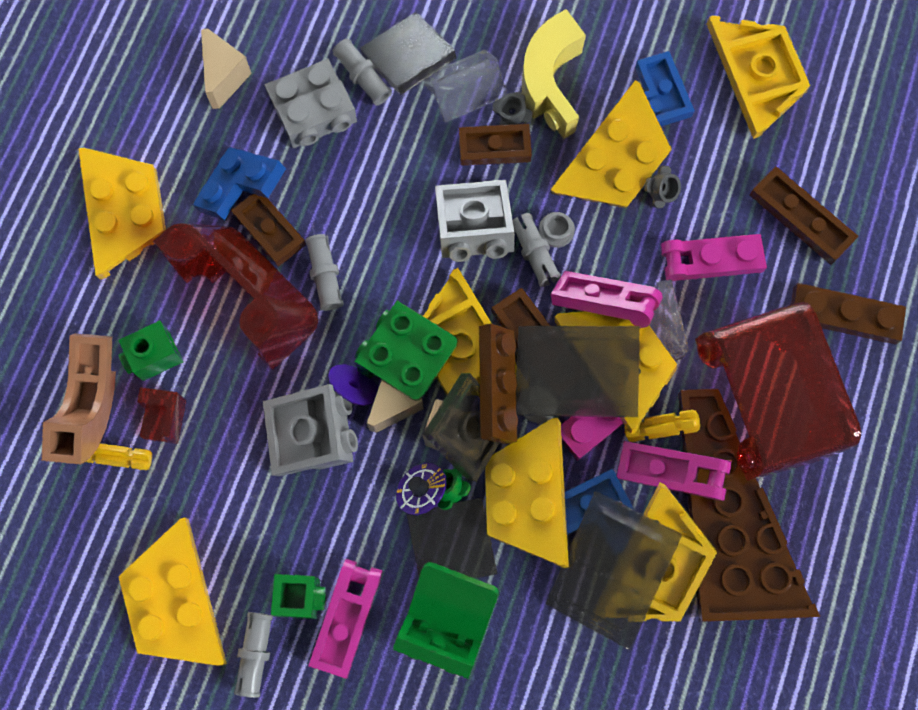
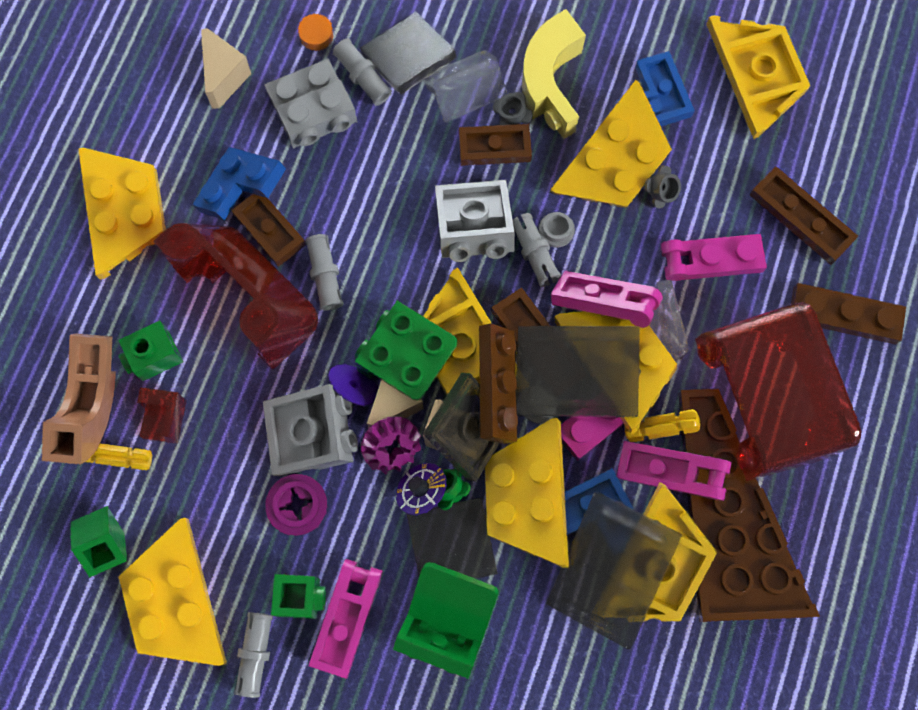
(98, 541): none -> green brick
(281, 496): none -> magenta gear
(315, 32): none -> orange tile
(381, 435): none -> magenta gear

